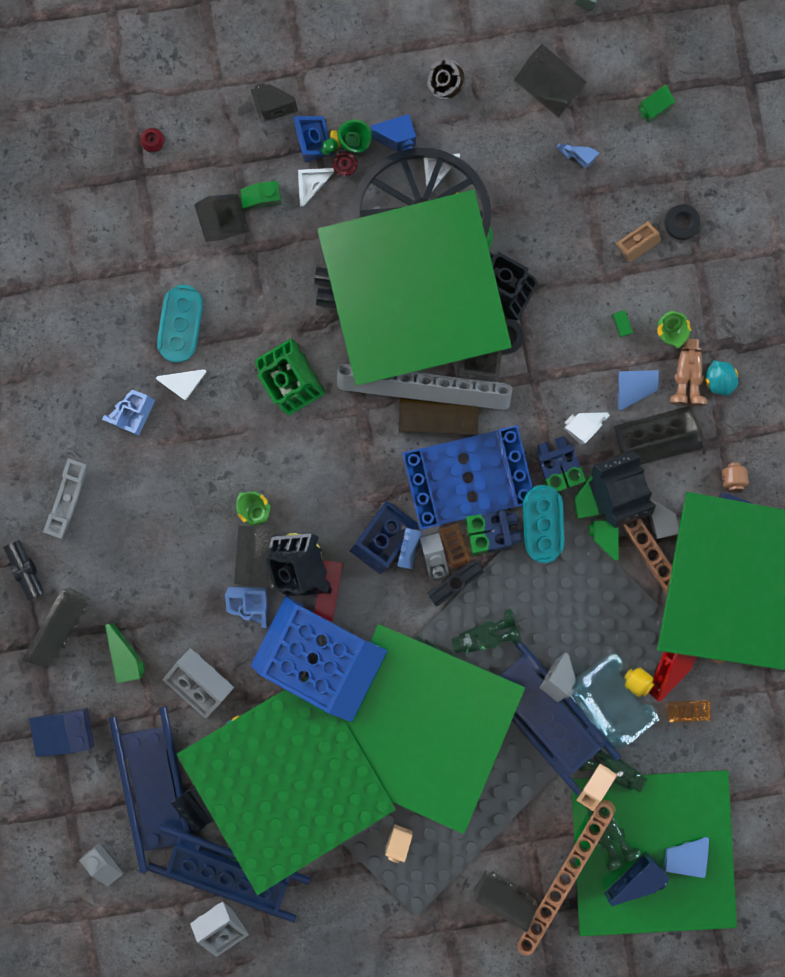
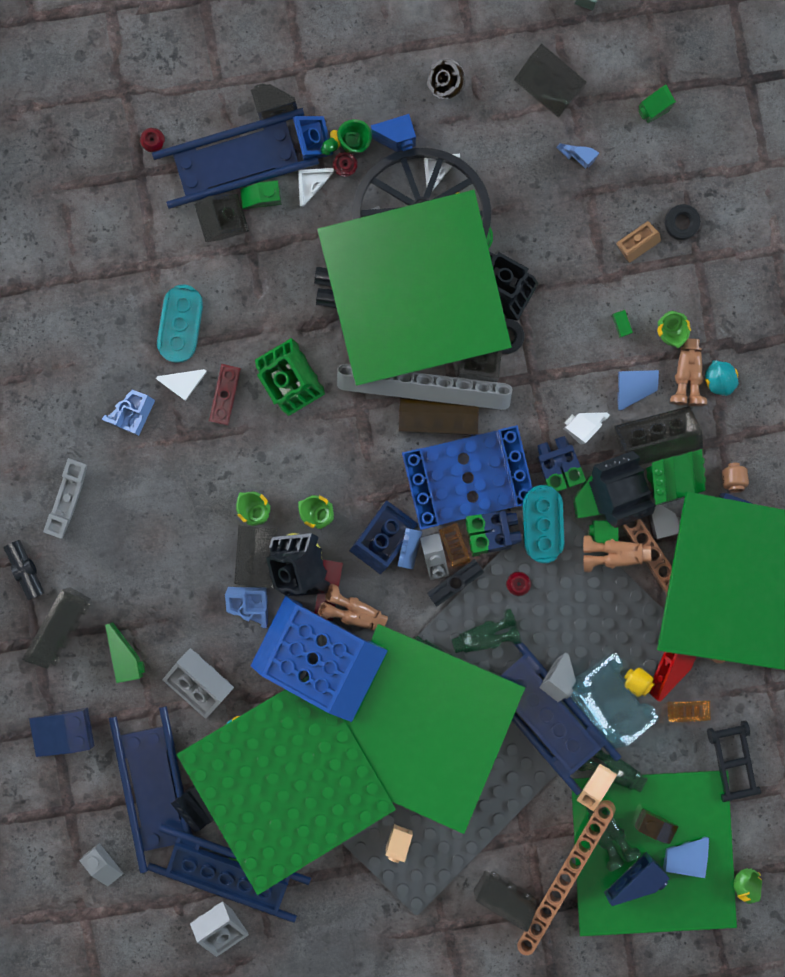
(228, 382): none -> dark red tile
(236, 161): none -> dark blue piece
(316, 511): none -> bright green hair
(358, 613): none -> nougat piece
(512, 581): none -> dark red plate
(618, 552): none -> nougat piece
(655, 826): none -> dark brown slope
(676, 476): none -> green slope
(743, 730): none -> black piece
(748, 886): none -> bright green hair

